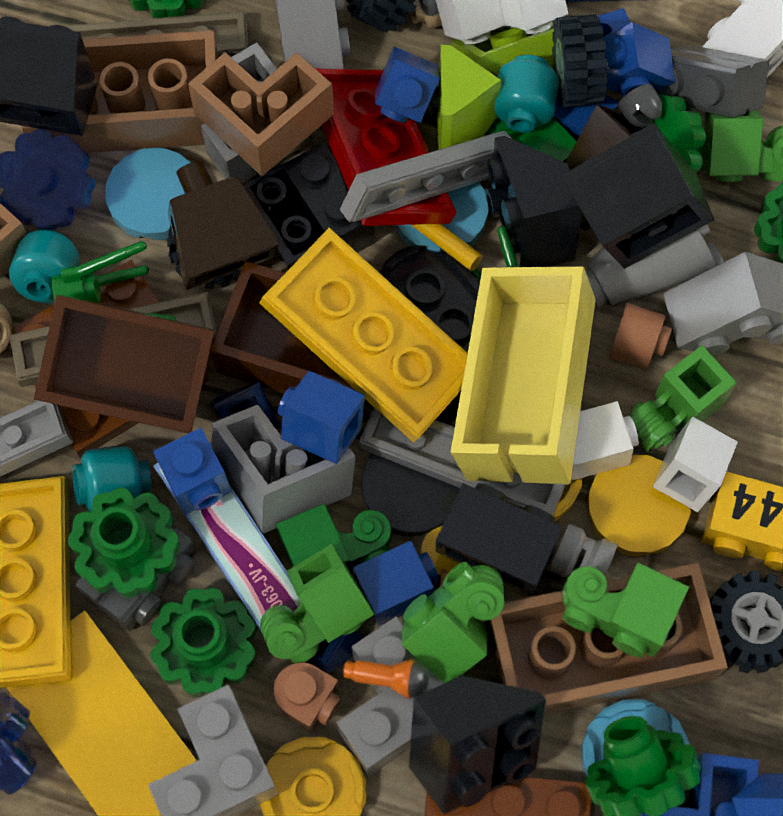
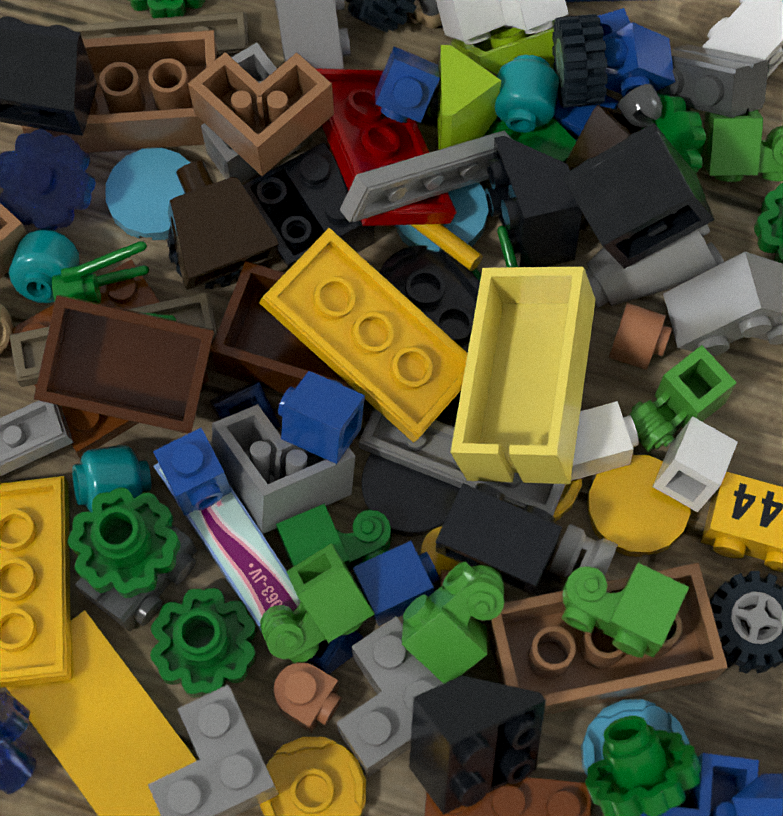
(405, 678): orange piece -> none

